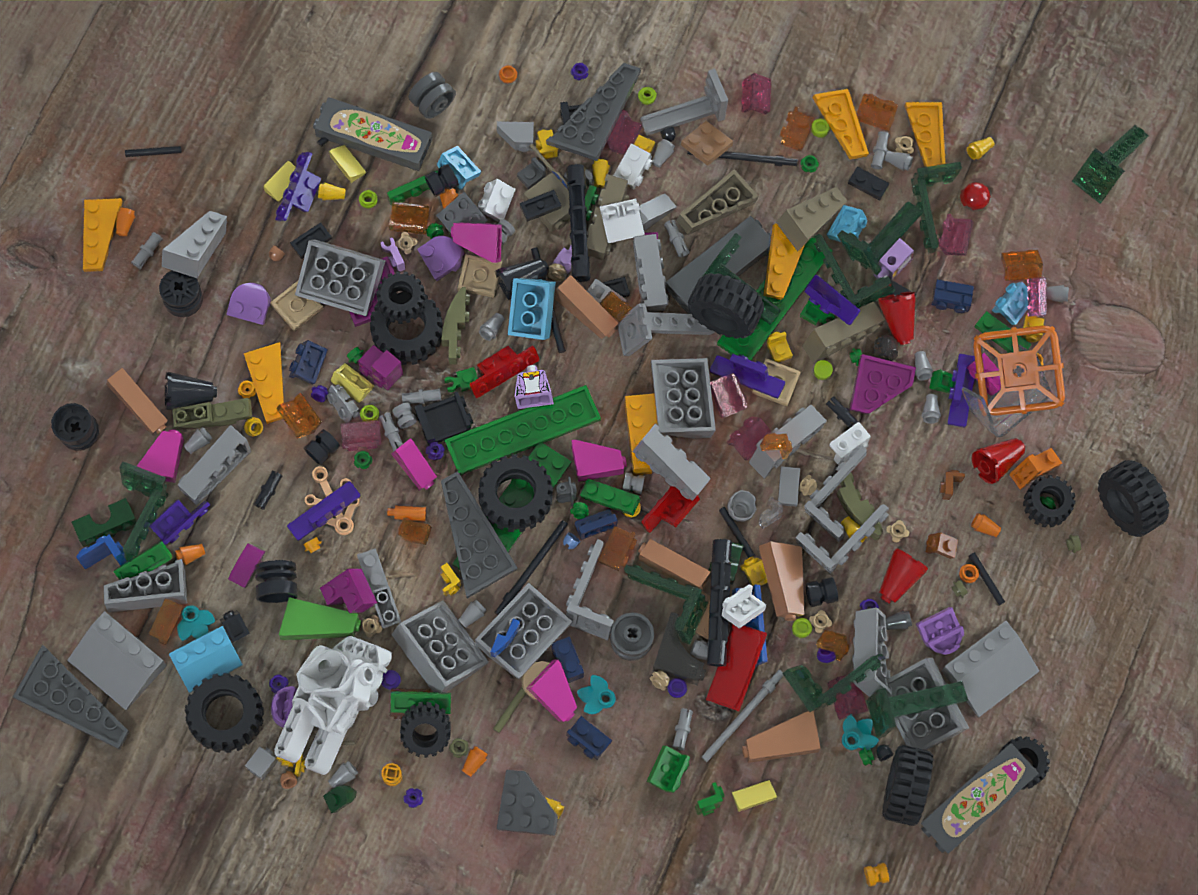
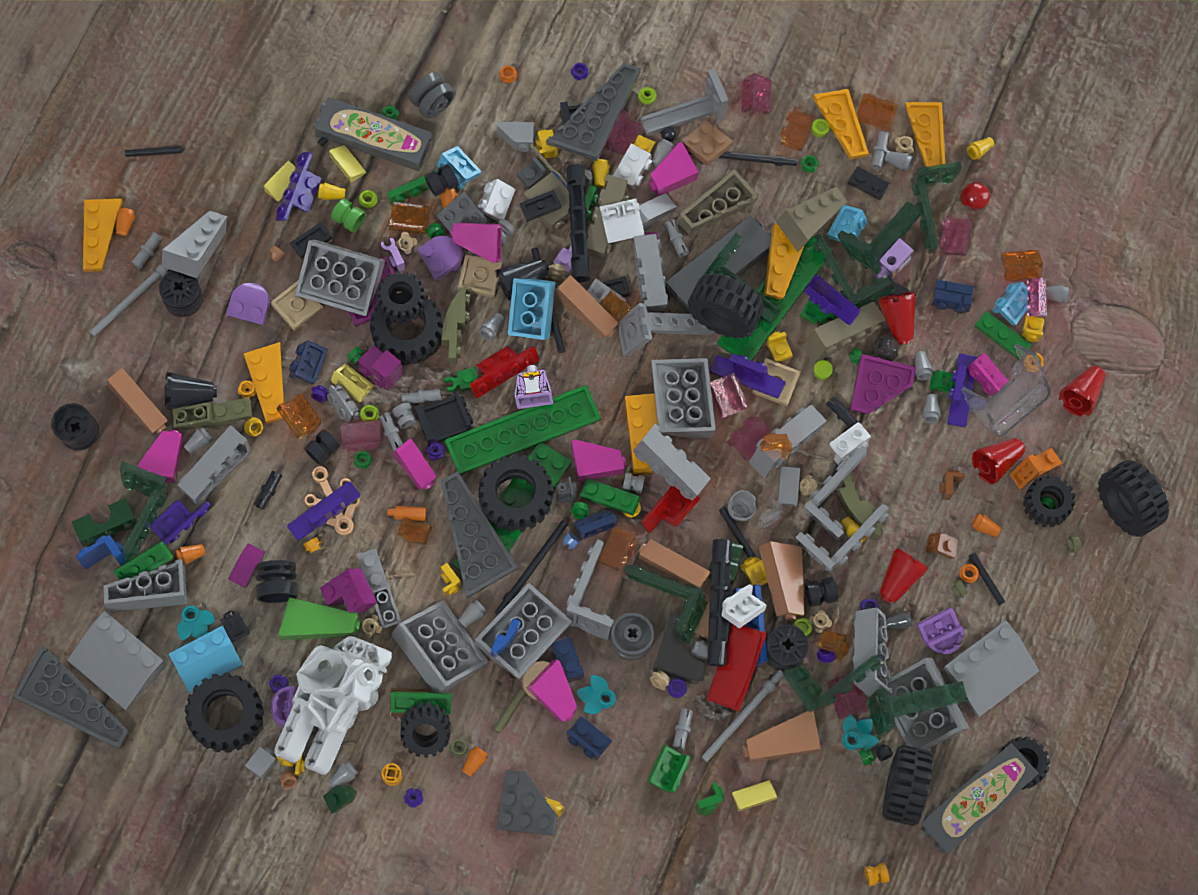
(159, 272): none -> light grey bar
(165, 620): clear orange bracket -> none
(350, 217): none -> bright green wheel
(390, 679): dark purple plate -> none
(395, 113): none -> green plate
(673, 171): none -> dark pink slope
(778, 655): none -> black wheel
(899, 525): tan plate -> none
(1025, 359): orange plate -> none
(1083, 392): none -> red cone
(1102, 170): clear green bracket -> none

